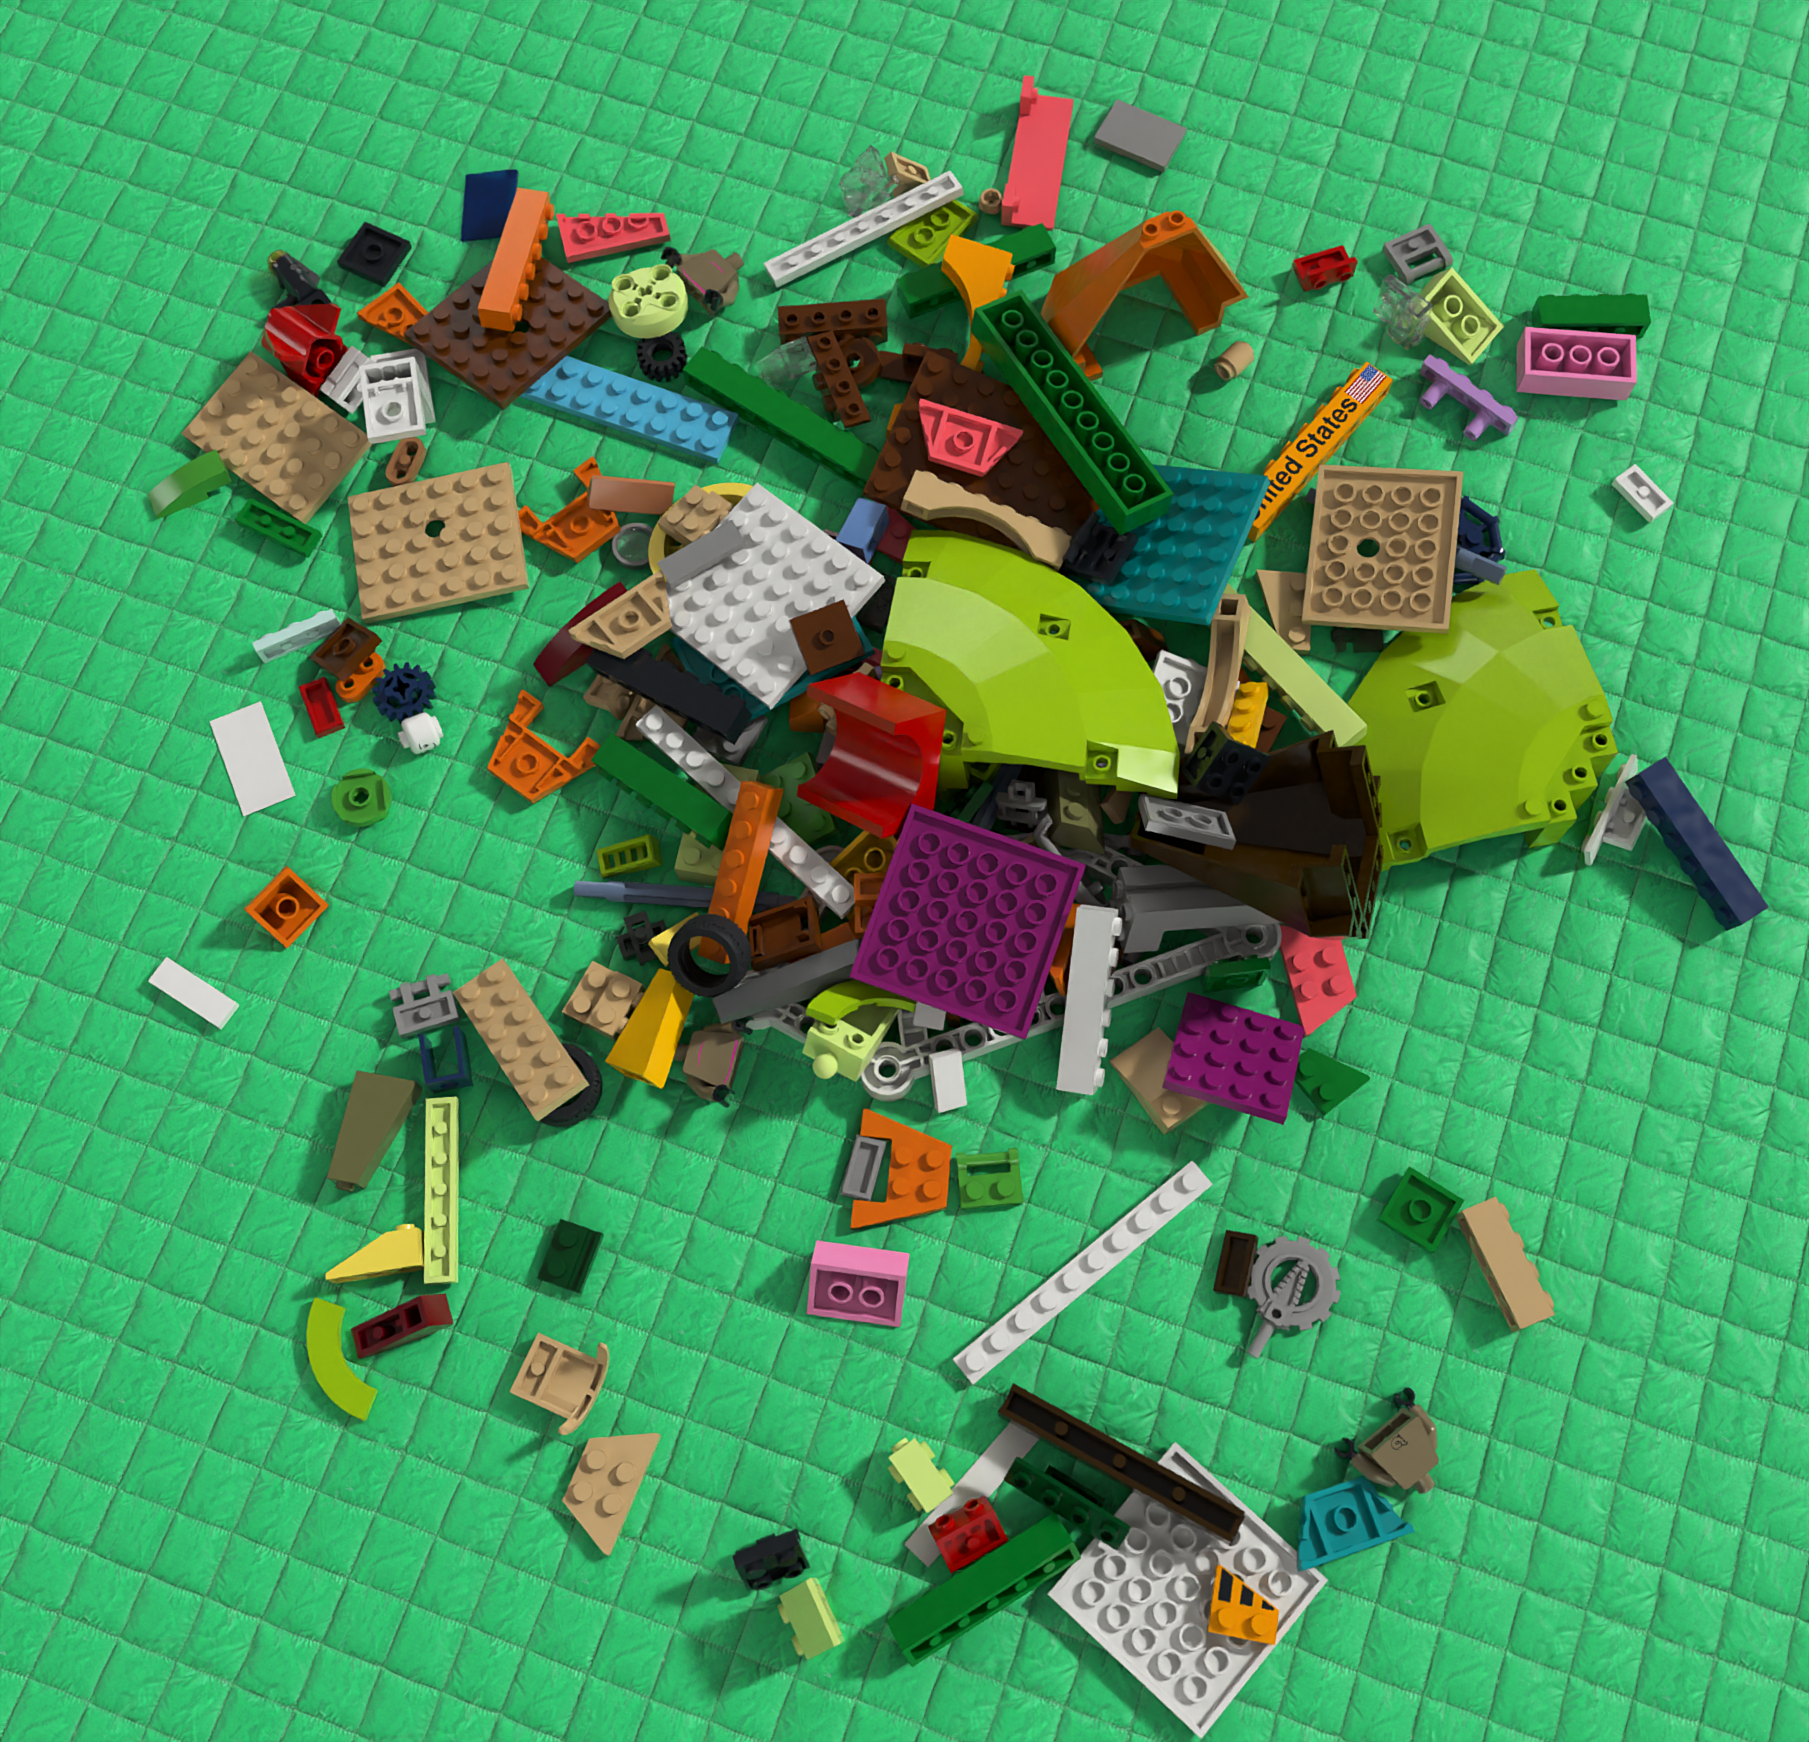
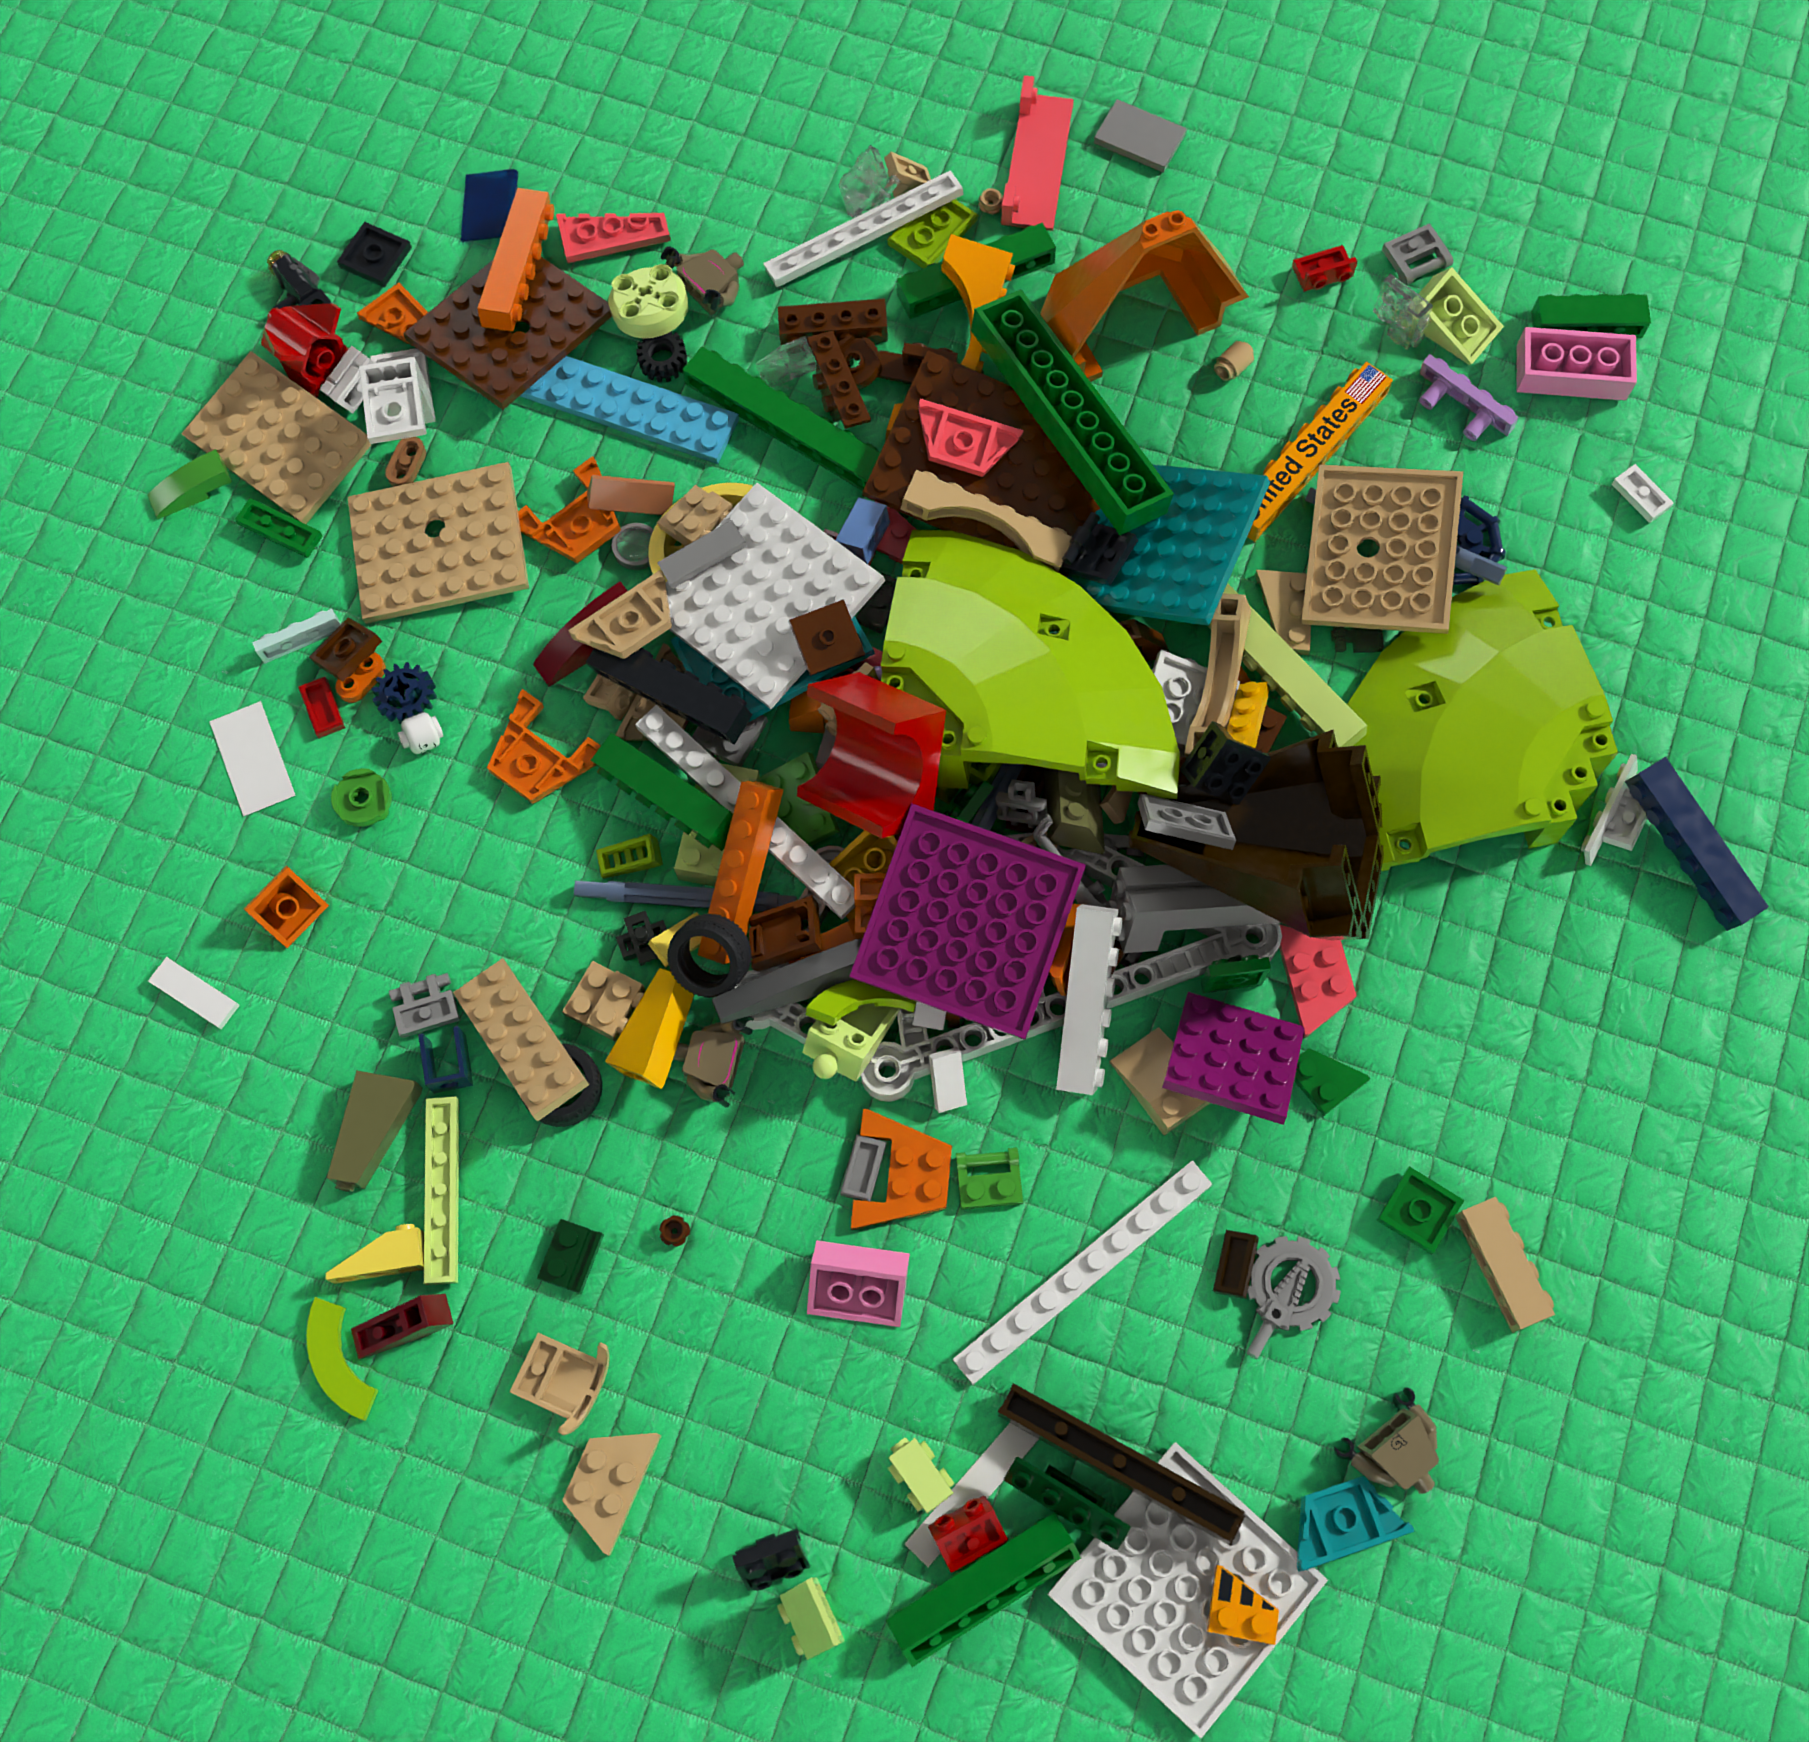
(666, 1231): none -> reddish brown plate

